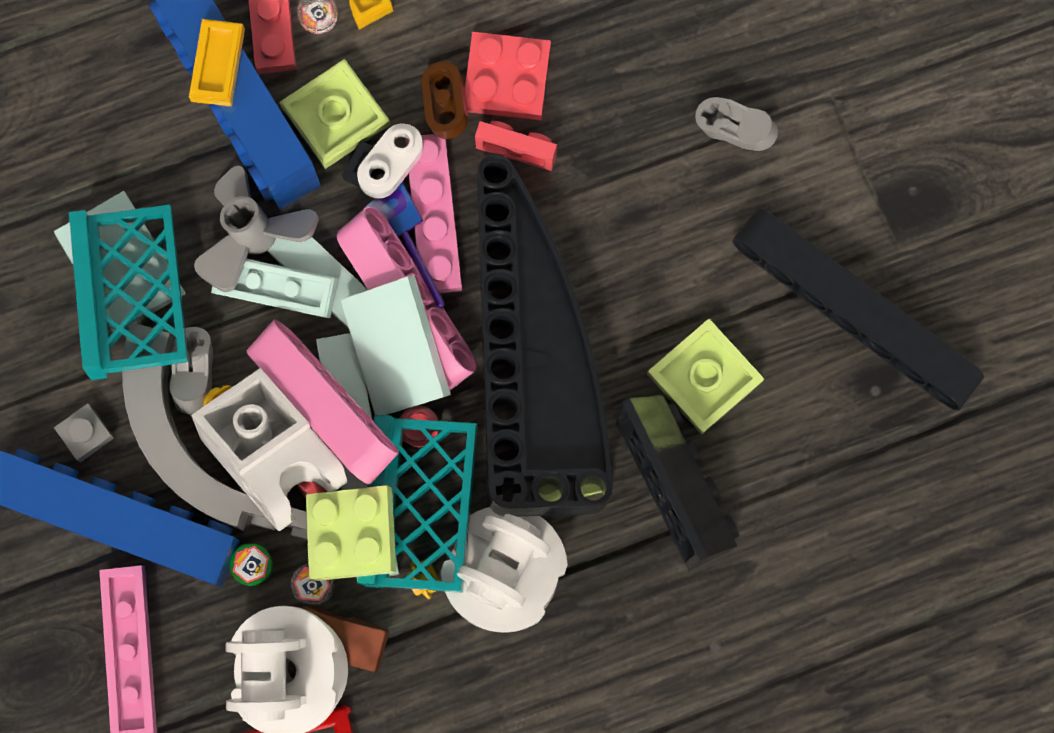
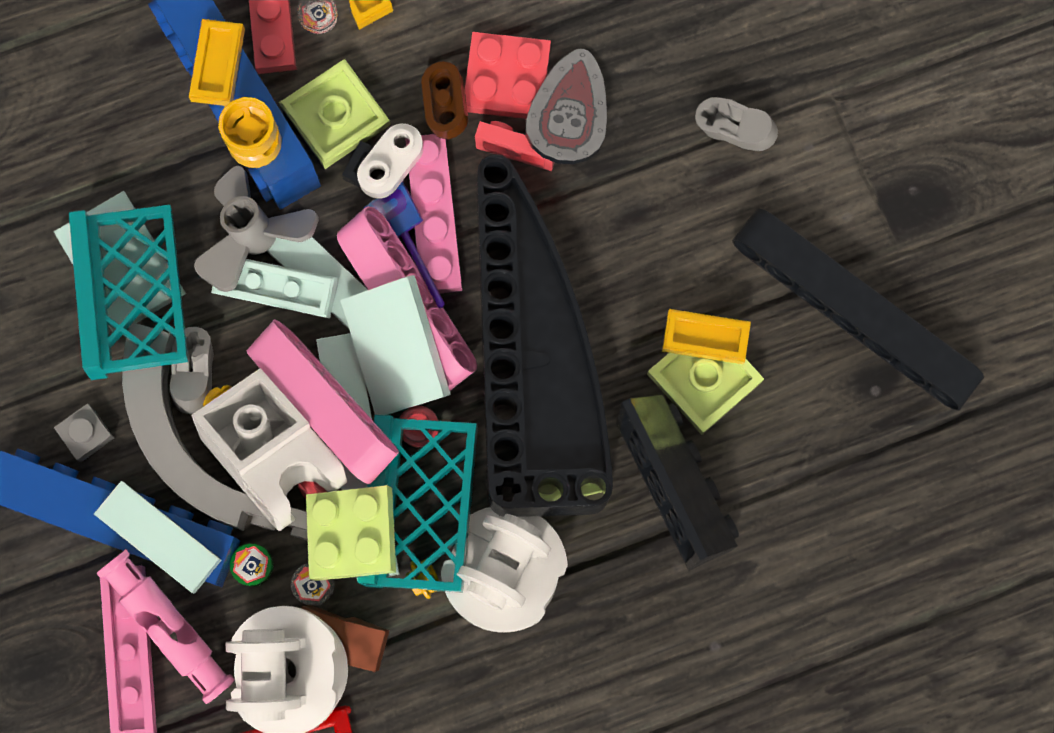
(145, 601): none -> bright pink piece
(157, 537): none -> light aqua tile
(250, 132): none -> yellow wheel
(569, 111): none -> shield
(706, 336): none -> yellow tile

